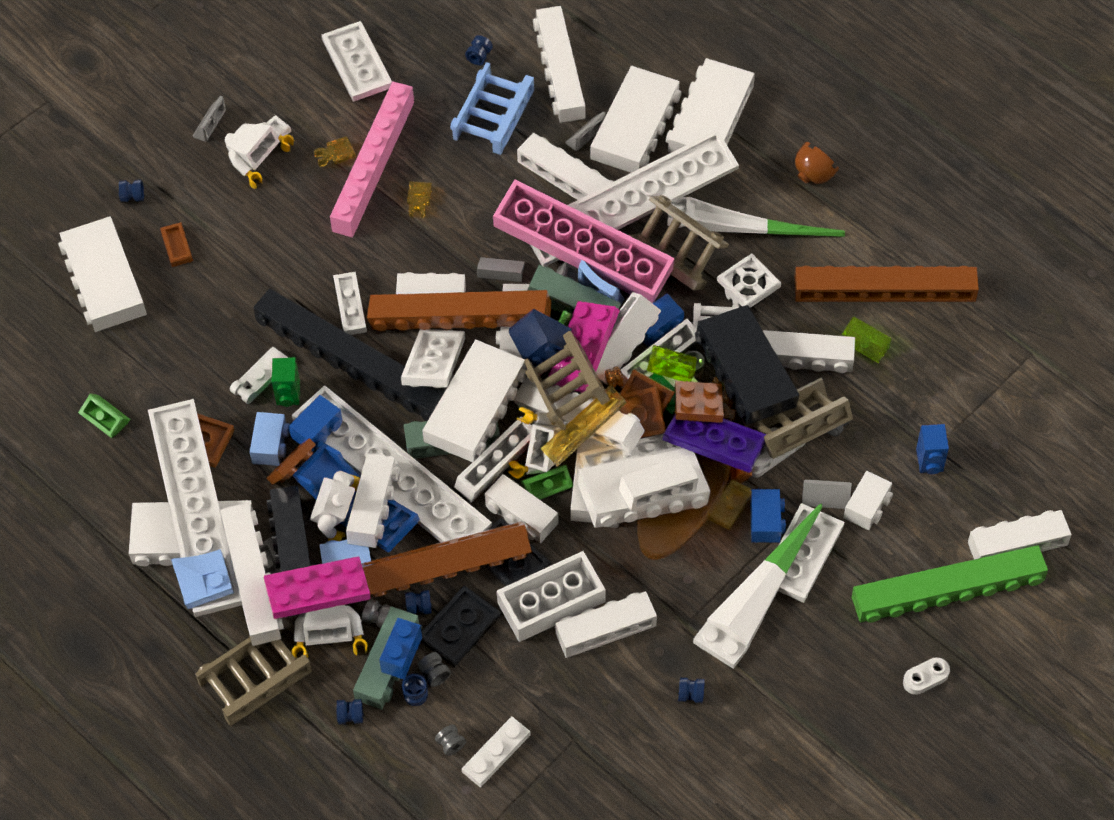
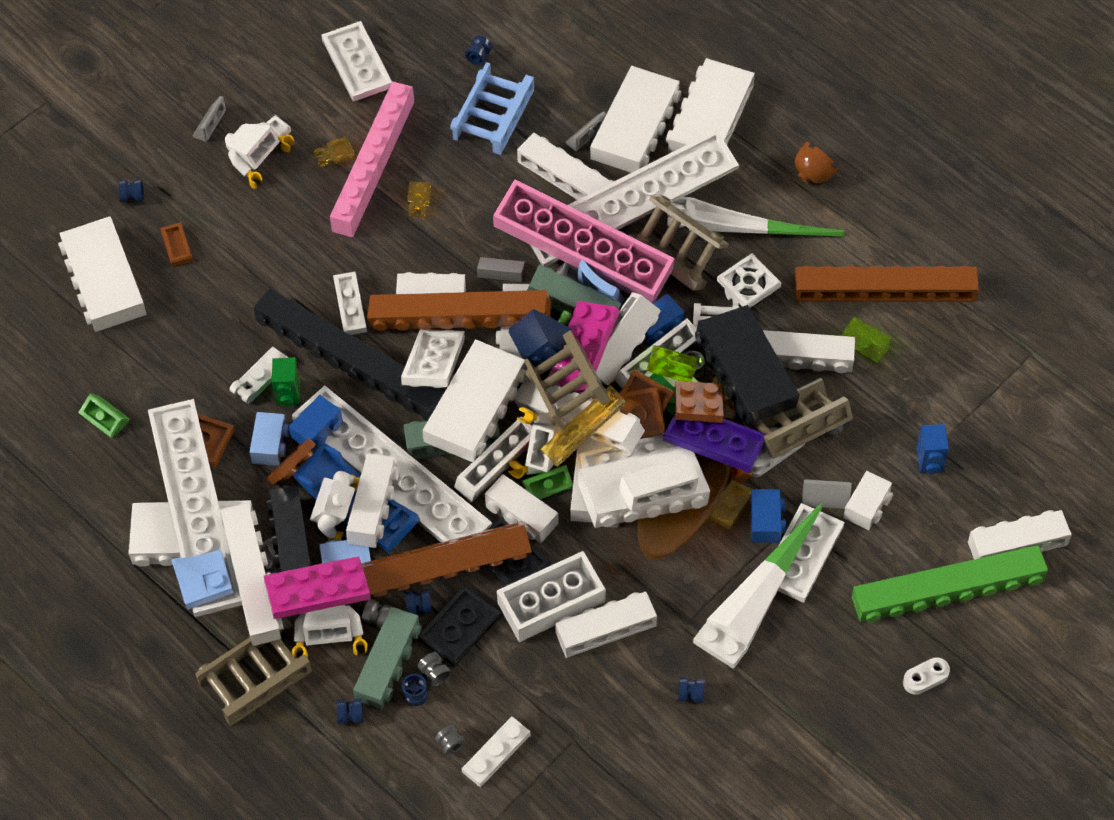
(400, 648): blue brick -> none
(560, 64): white brick -> none
(614, 378): clear orange bush -> none

